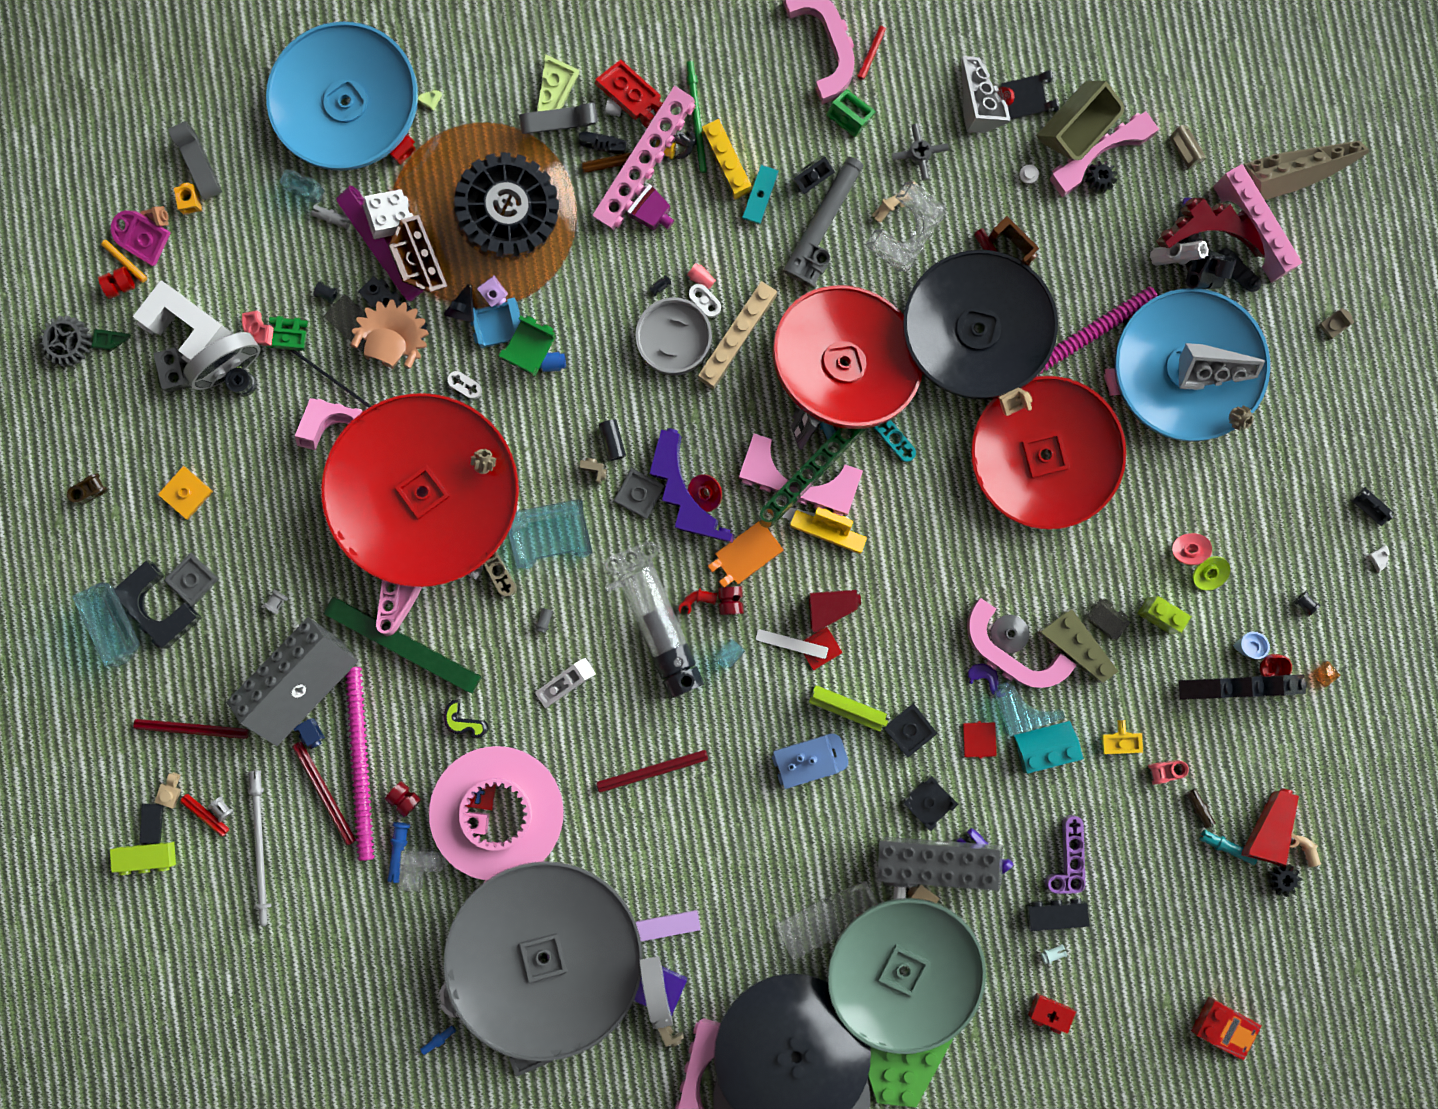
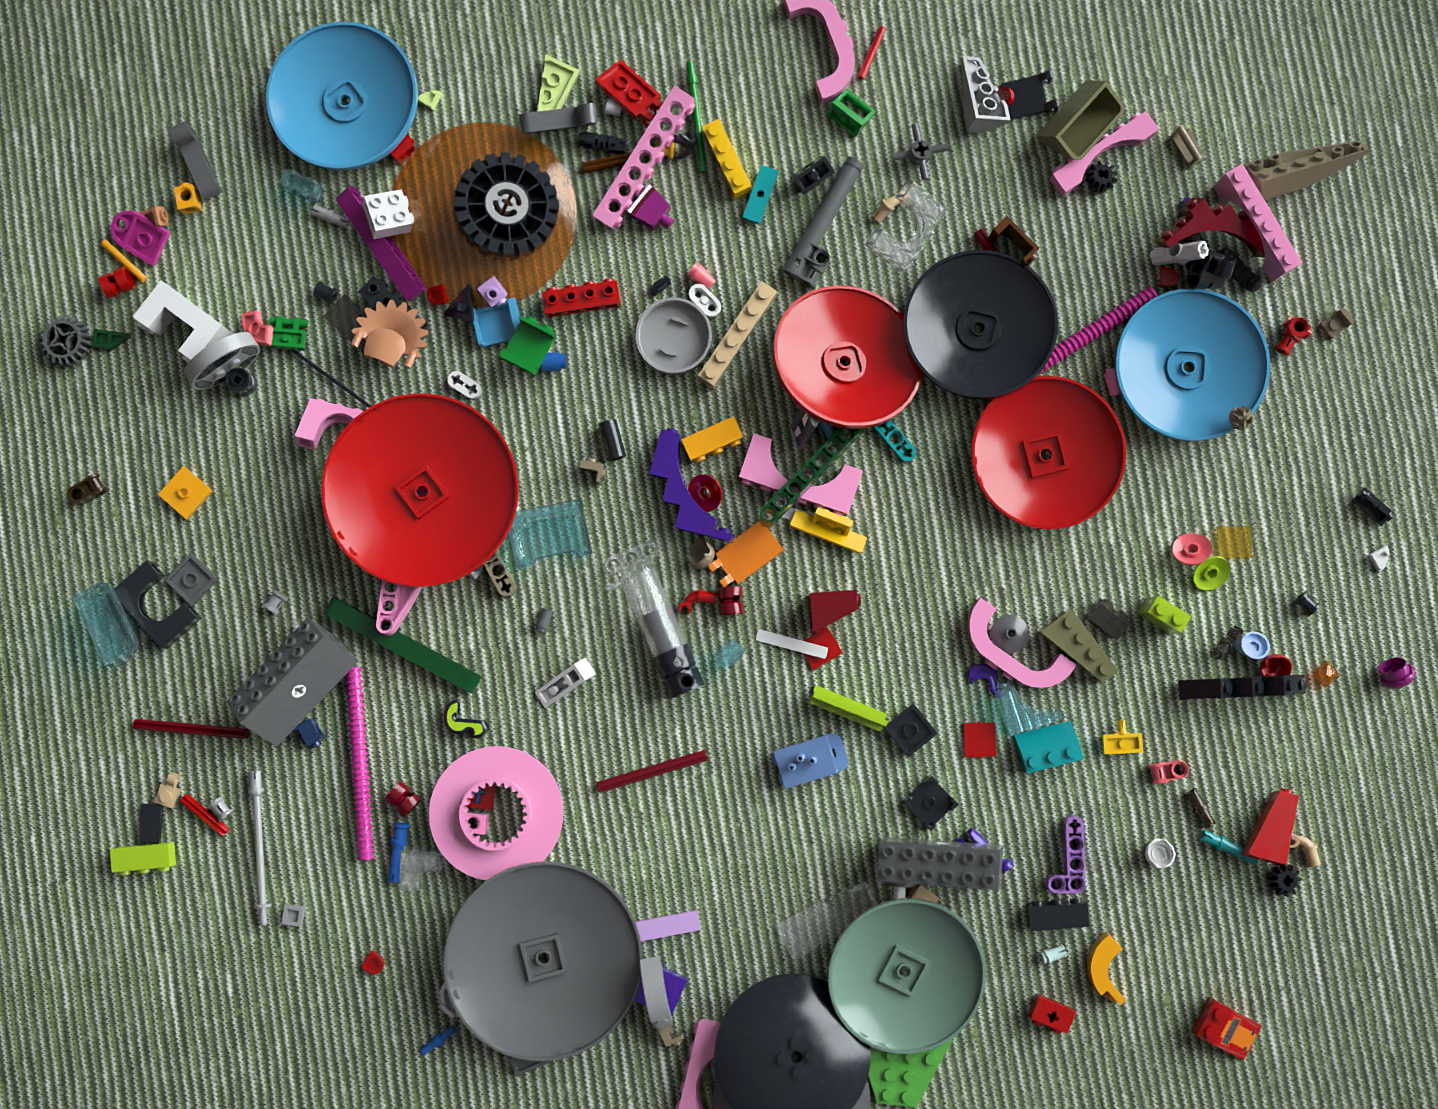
(167, 372): dark grey brick -> none
(293, 915): none -> light grey plate
(323, 793): dark red axle -> none
(373, 963): none -> red tile
(415, 256): reddish brown wedge -> none
(437, 295): none -> red tile
(483, 461): dark tan gear -> none
(581, 299): none -> red brick
(639, 493): dark grey tile -> none
(701, 554): none -> dark tan hair
(712, 440): none -> light orange brick
(1015, 401): tan bracket -> none
(1029, 174): white plate -> none
(1098, 961): none -> light orange arch
(1159, 853): none -> white hair
(1168, 277): none -> red tile
(1209, 365): light grey wedge -> none
(1225, 647): none -> clear smoke piece
(1234, 541): none -> clear yellow piece
(1291, 336): none -> red connector
(1396, 673): none -> magenta piece

